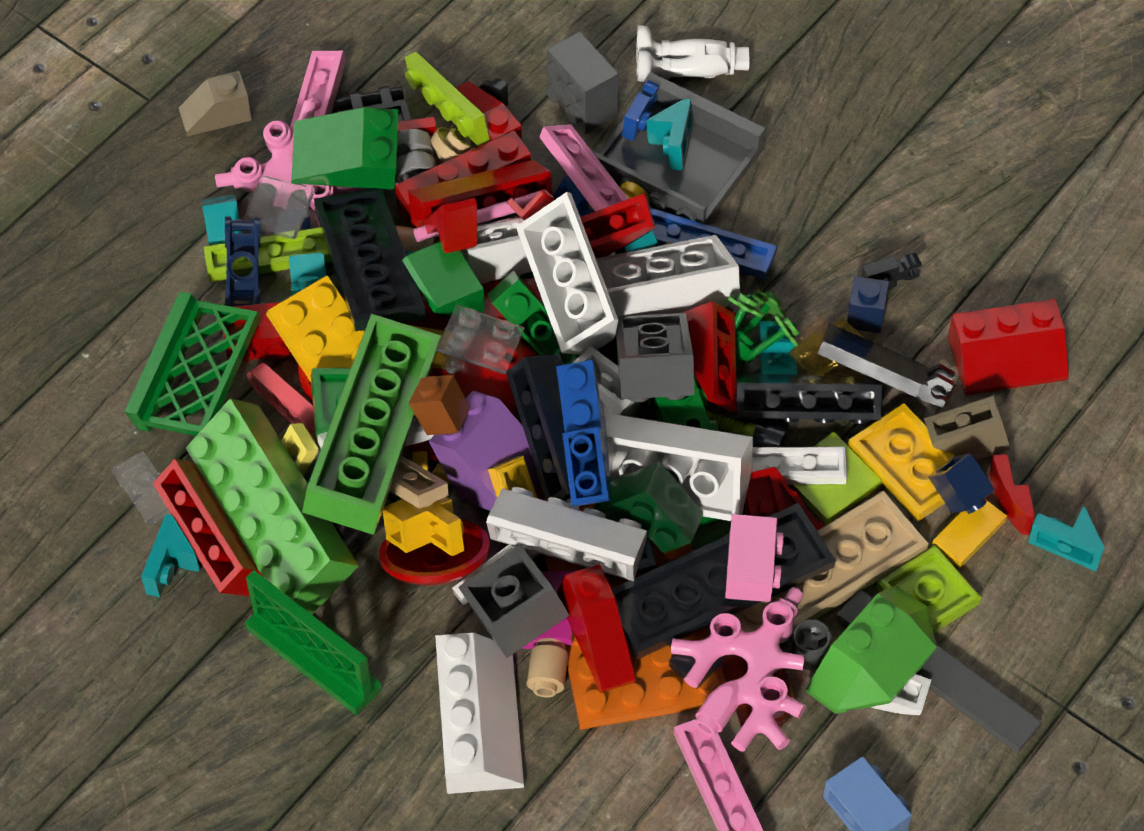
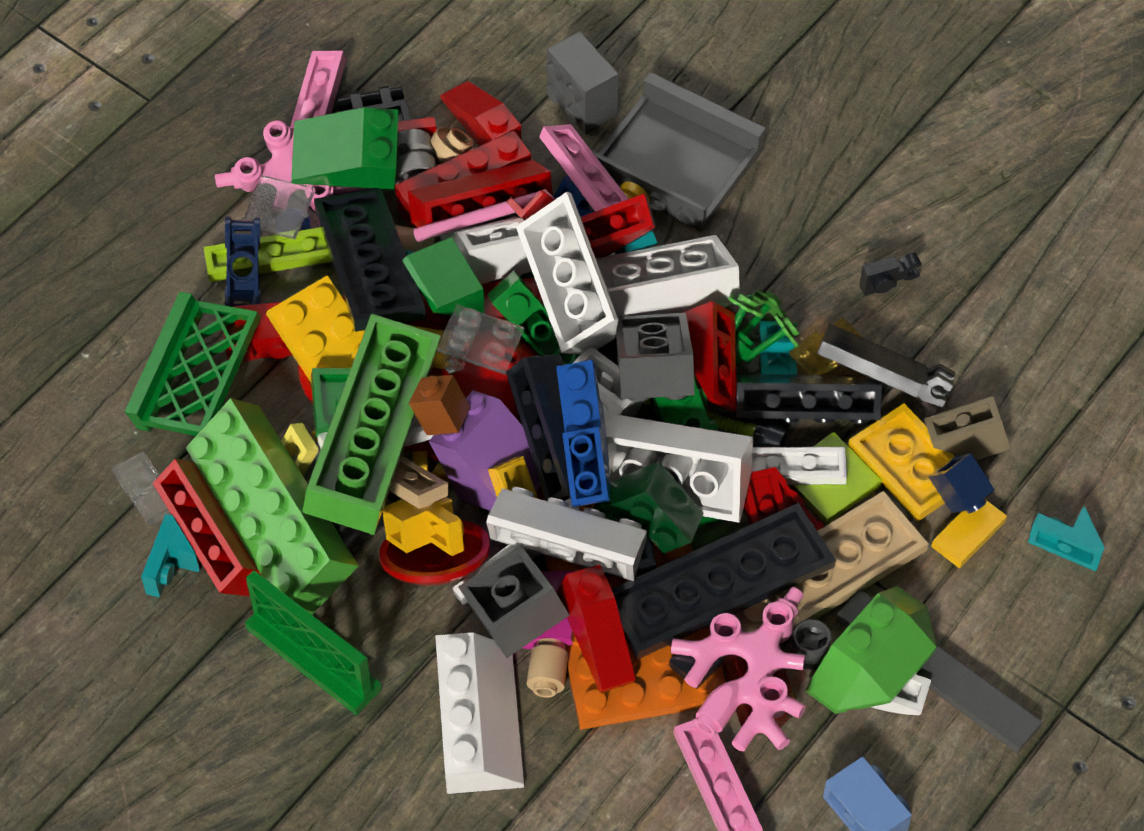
(214, 215): teal slope -> none
(216, 104): dark tan slope -> none
(282, 396): coral beam -> none
(306, 270): teal slope -> none
(446, 98): lime plate -> none
(455, 225): red slope -> none
(497, 89): black tile -> none
(639, 111): blue plate -> none
(673, 131): teal slope -> none
(687, 57): white piece -> none
(750, 254): blue plate -> none
(751, 558): bright pink brick -> none
(867, 304): dark blue brick -> none
(936, 585): lime tile -> none
(1009, 346): red slope -> none
(1013, 500): red slope -> none

